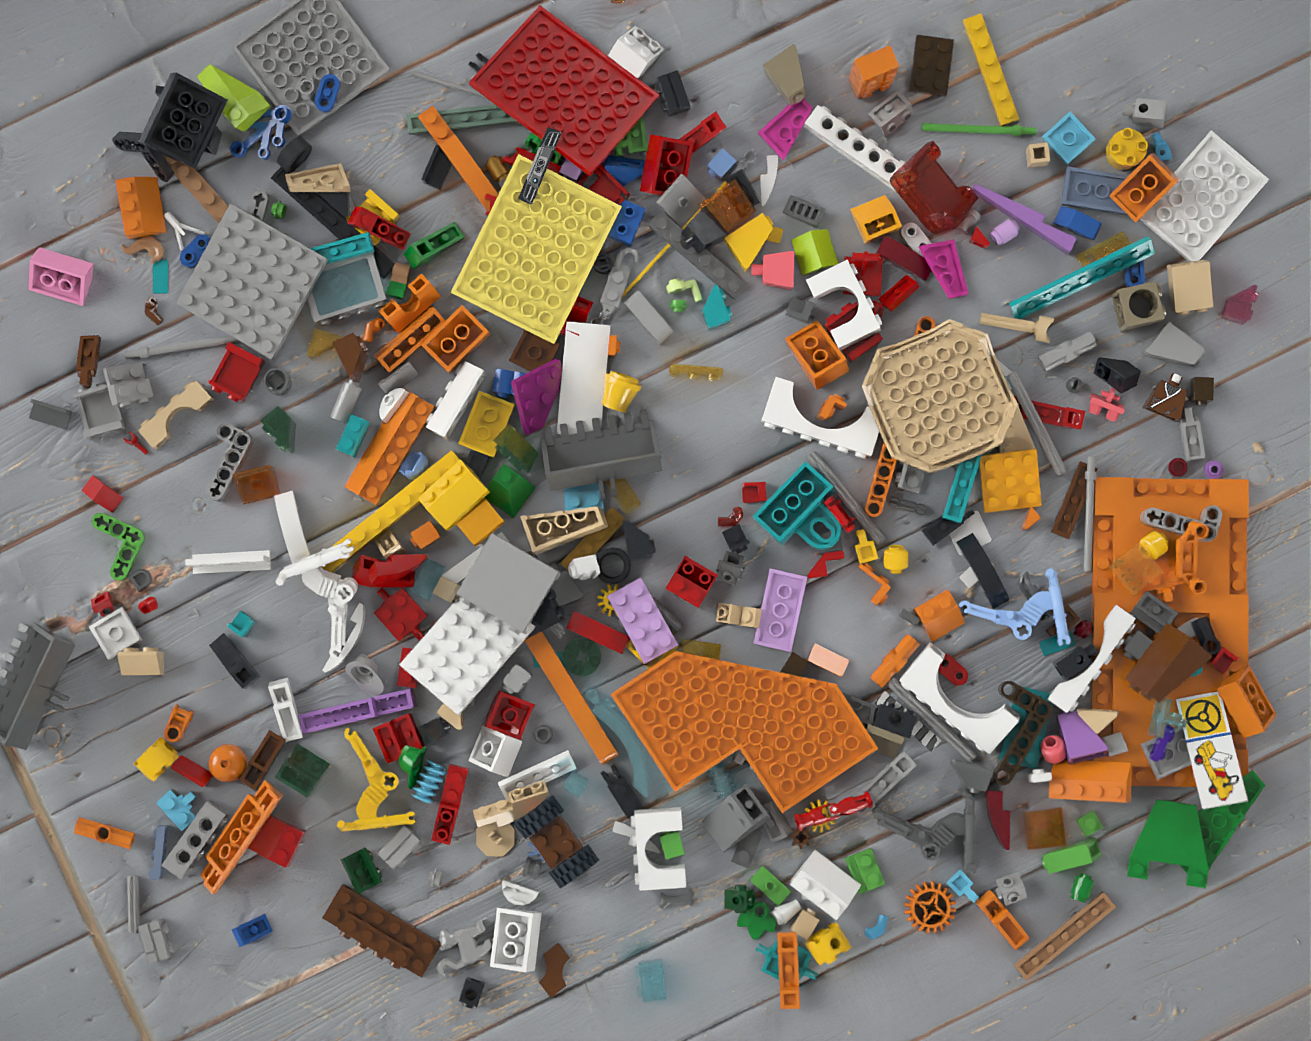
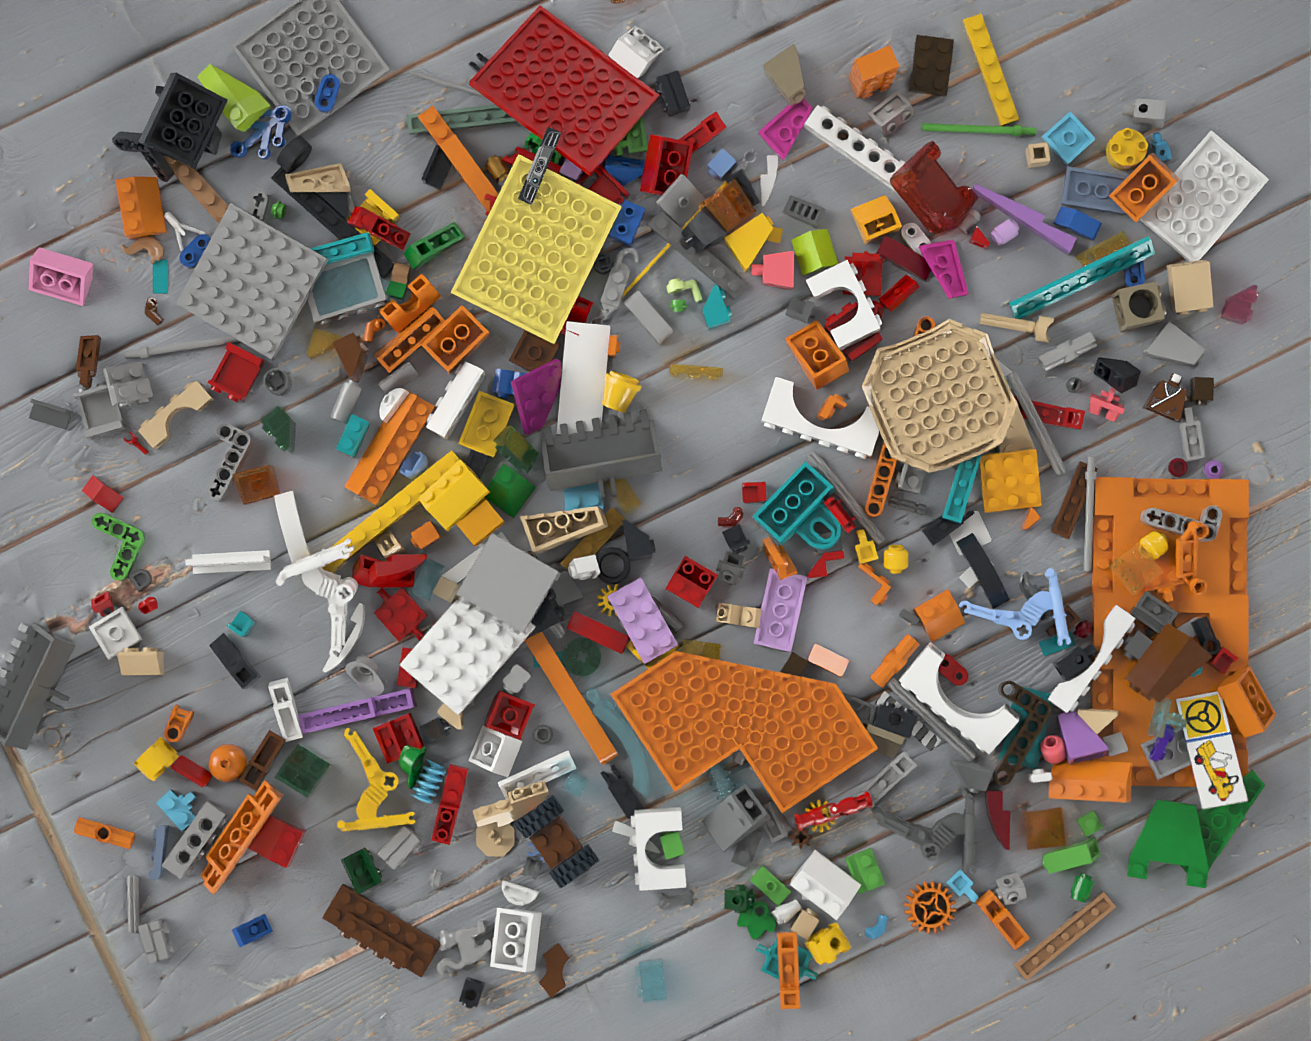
(779, 559): none -> orange bracket

